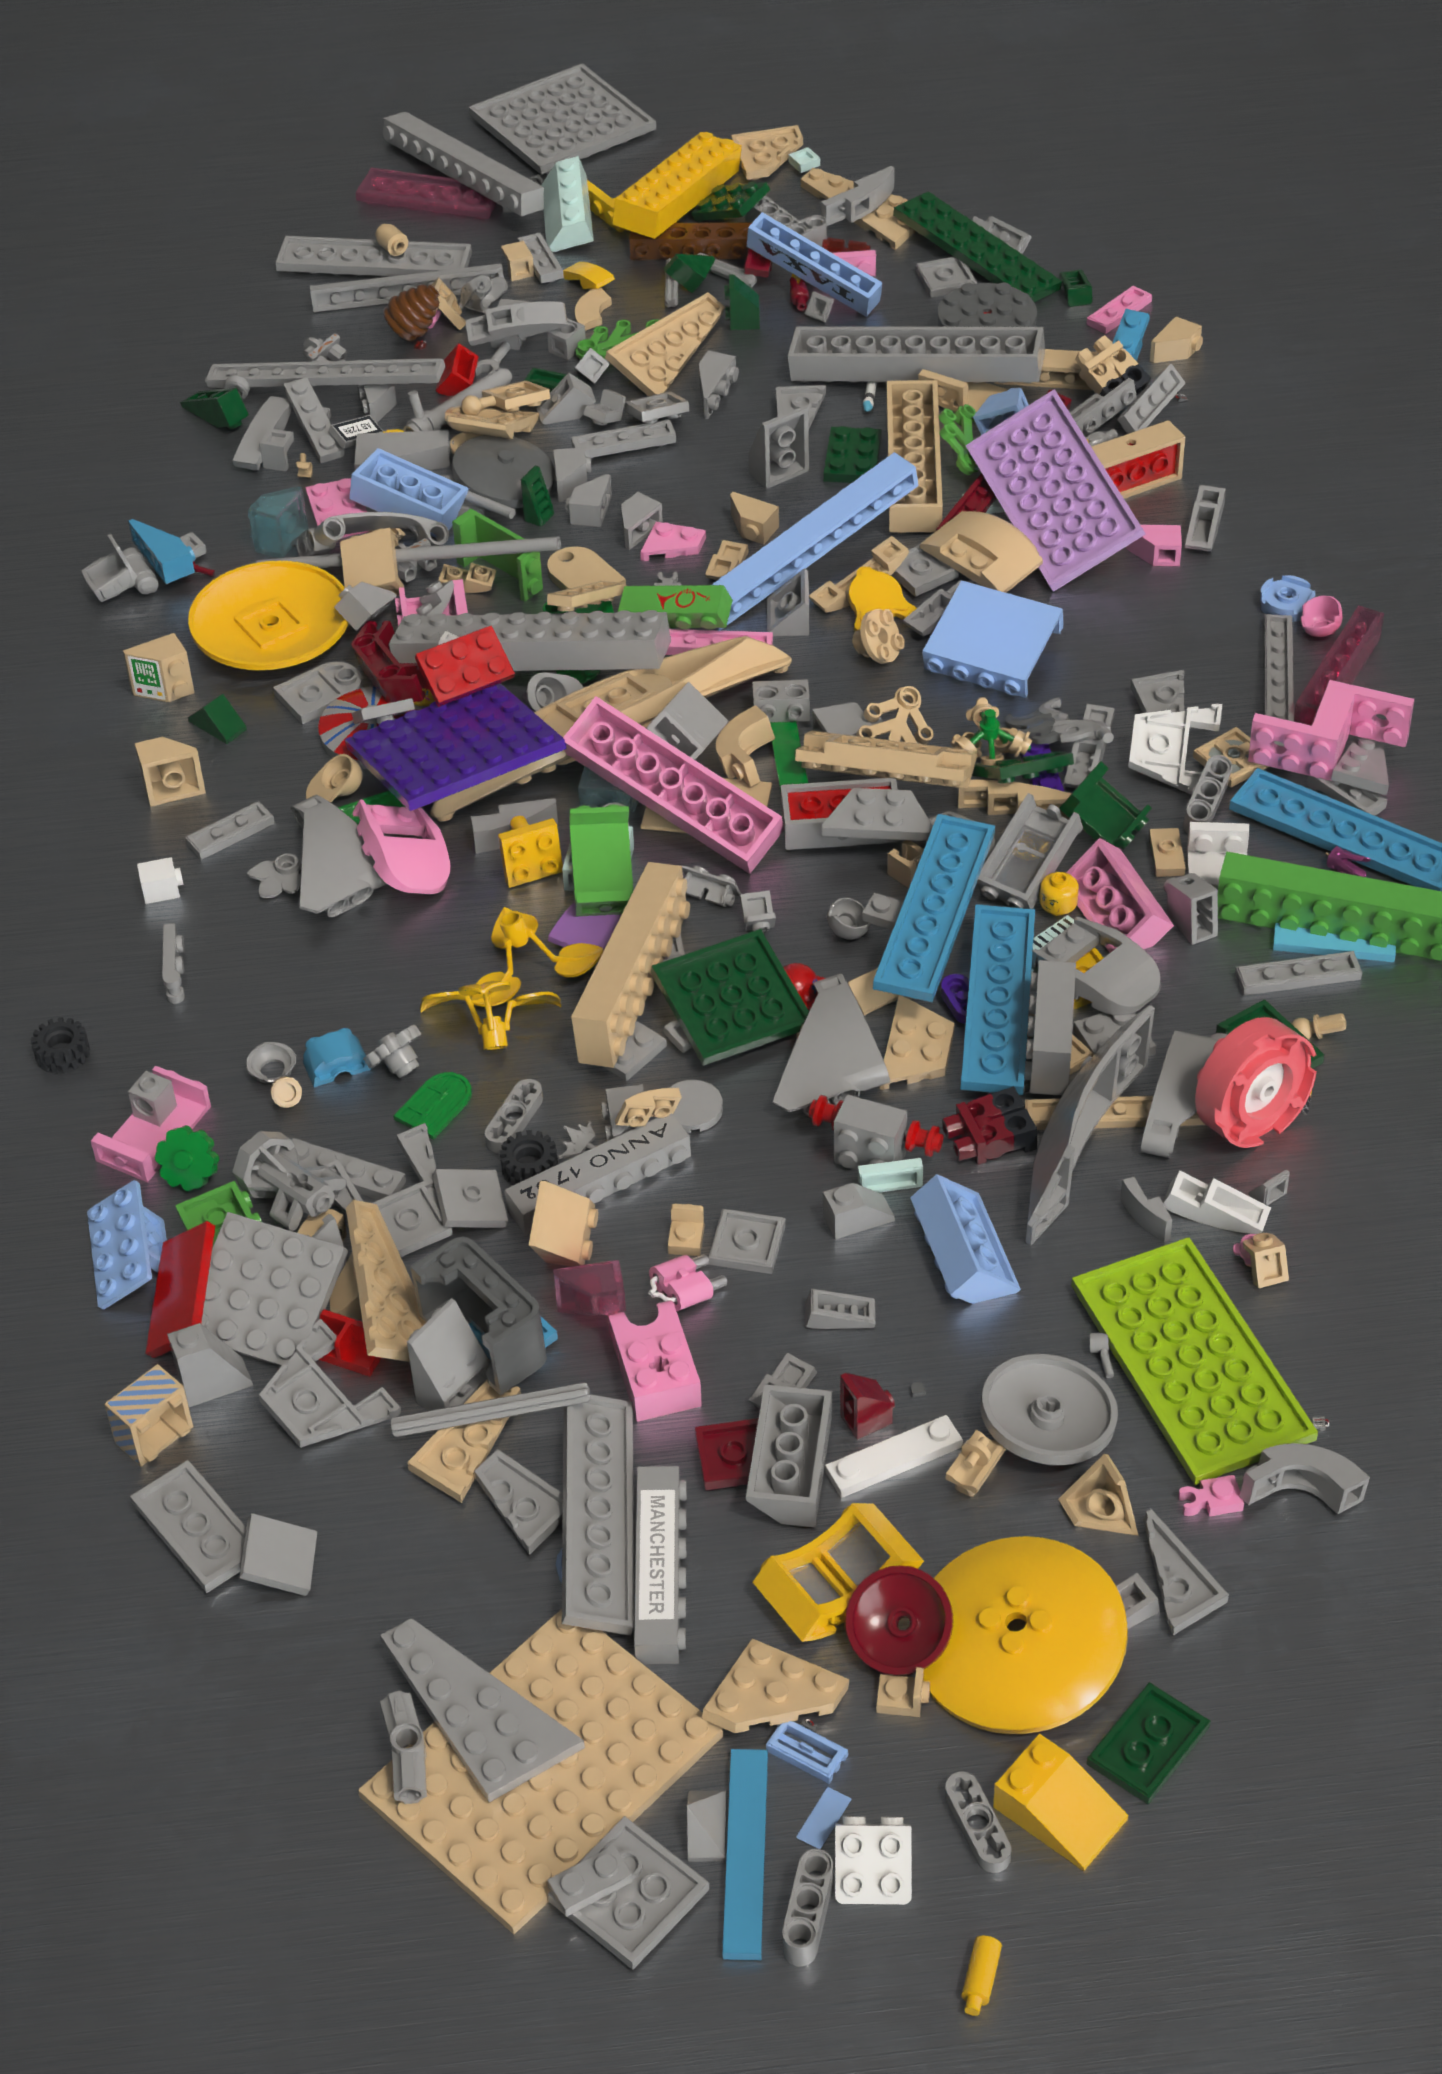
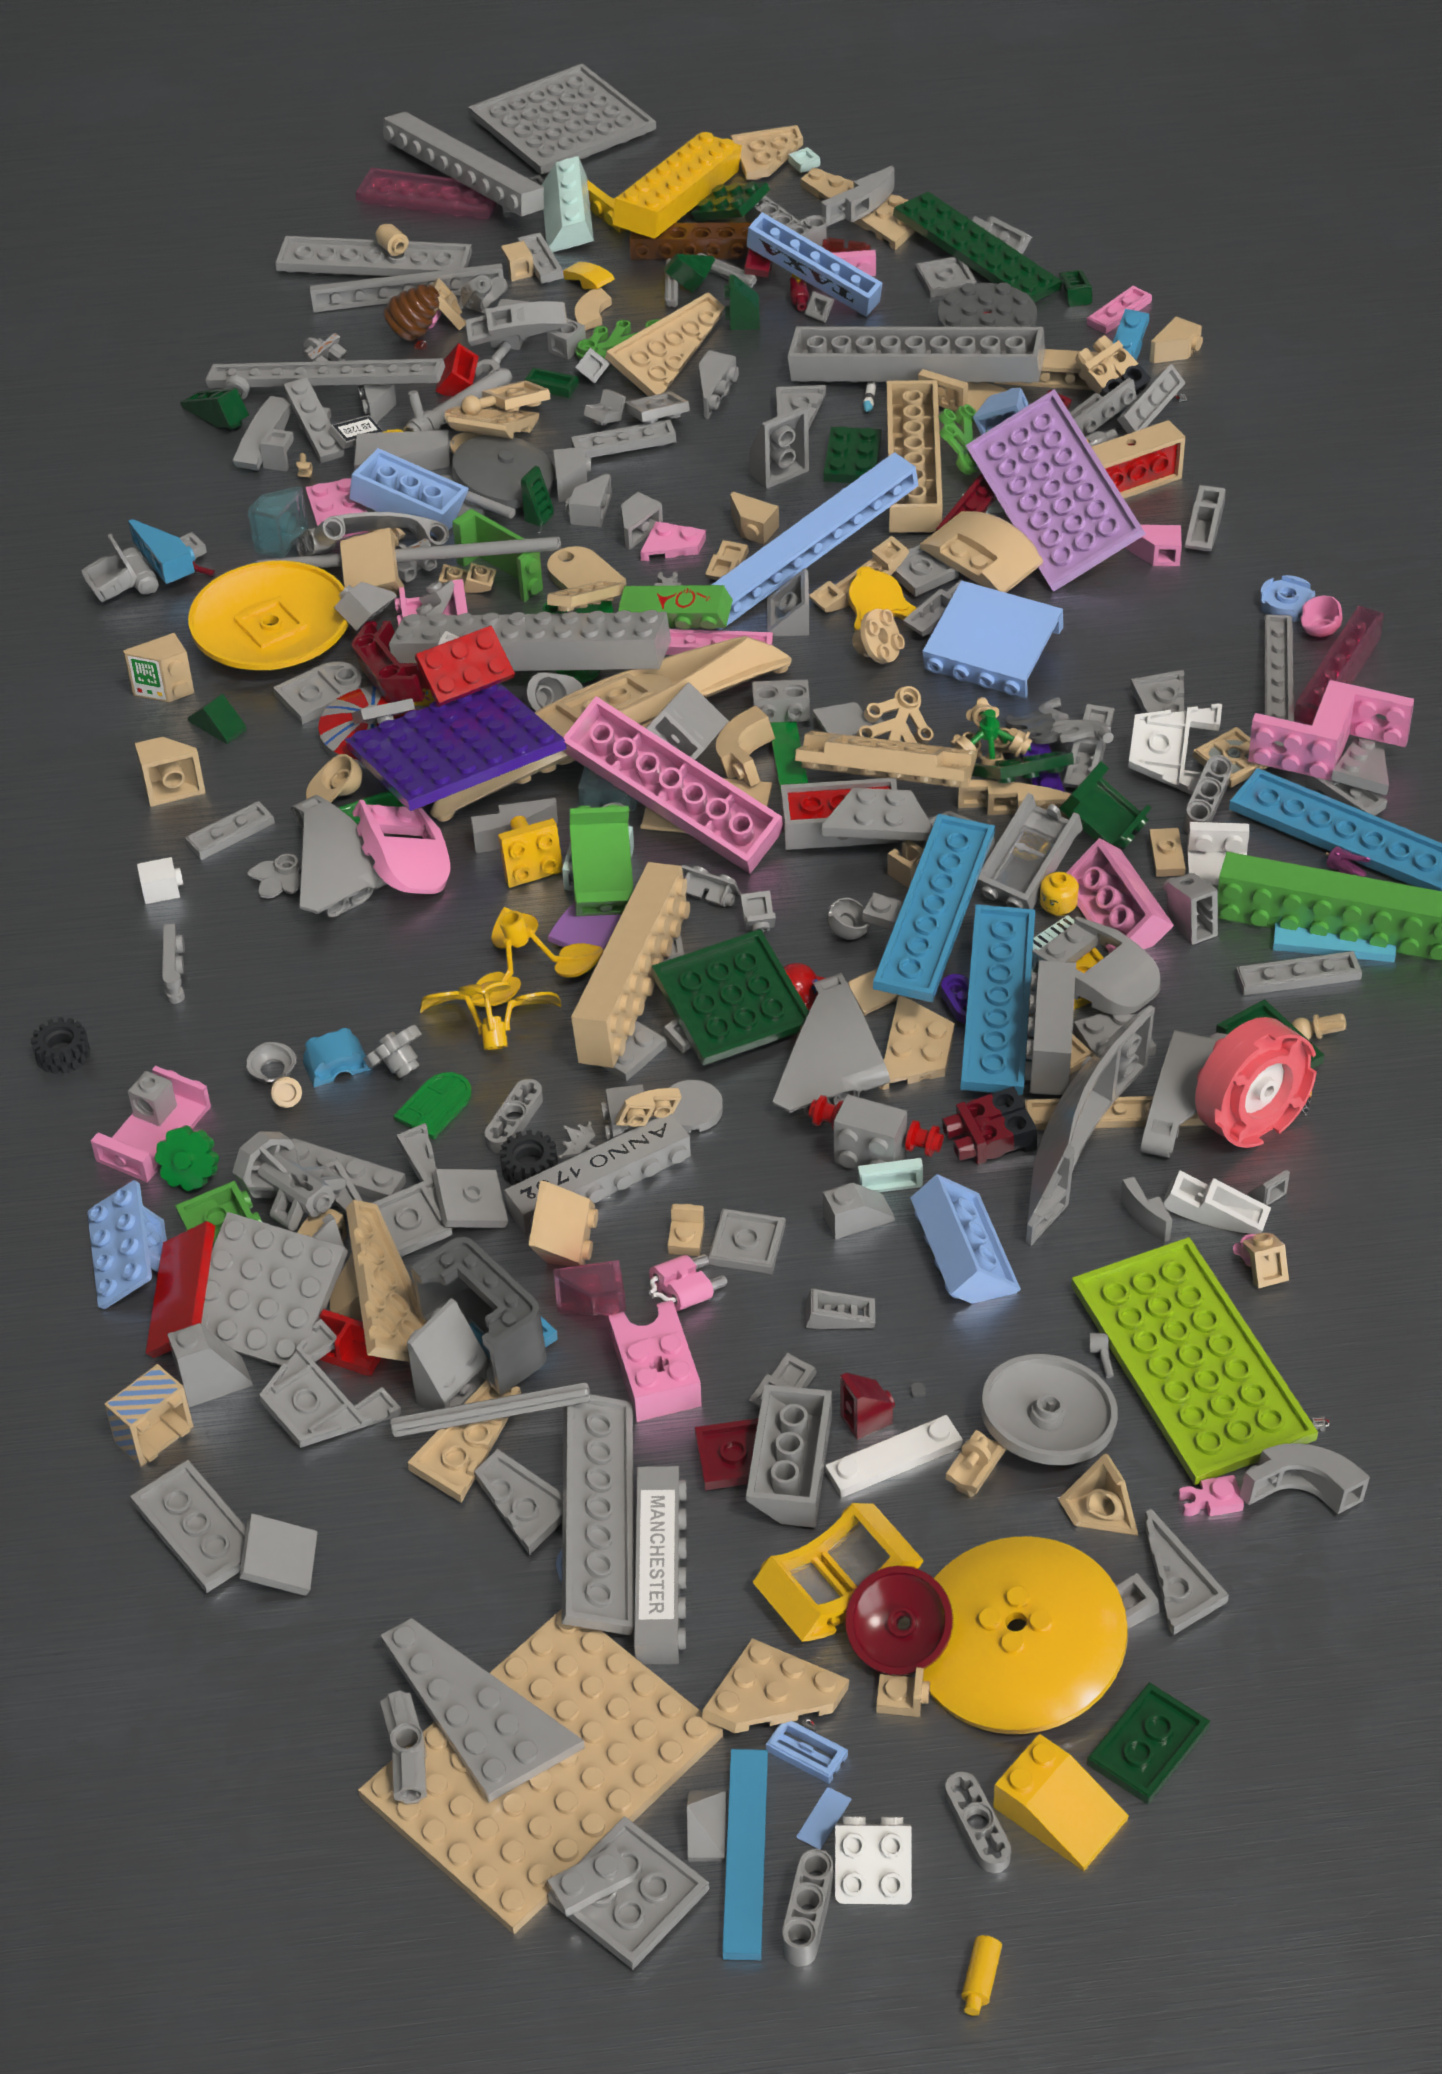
(566, 401): light grey slope -> none

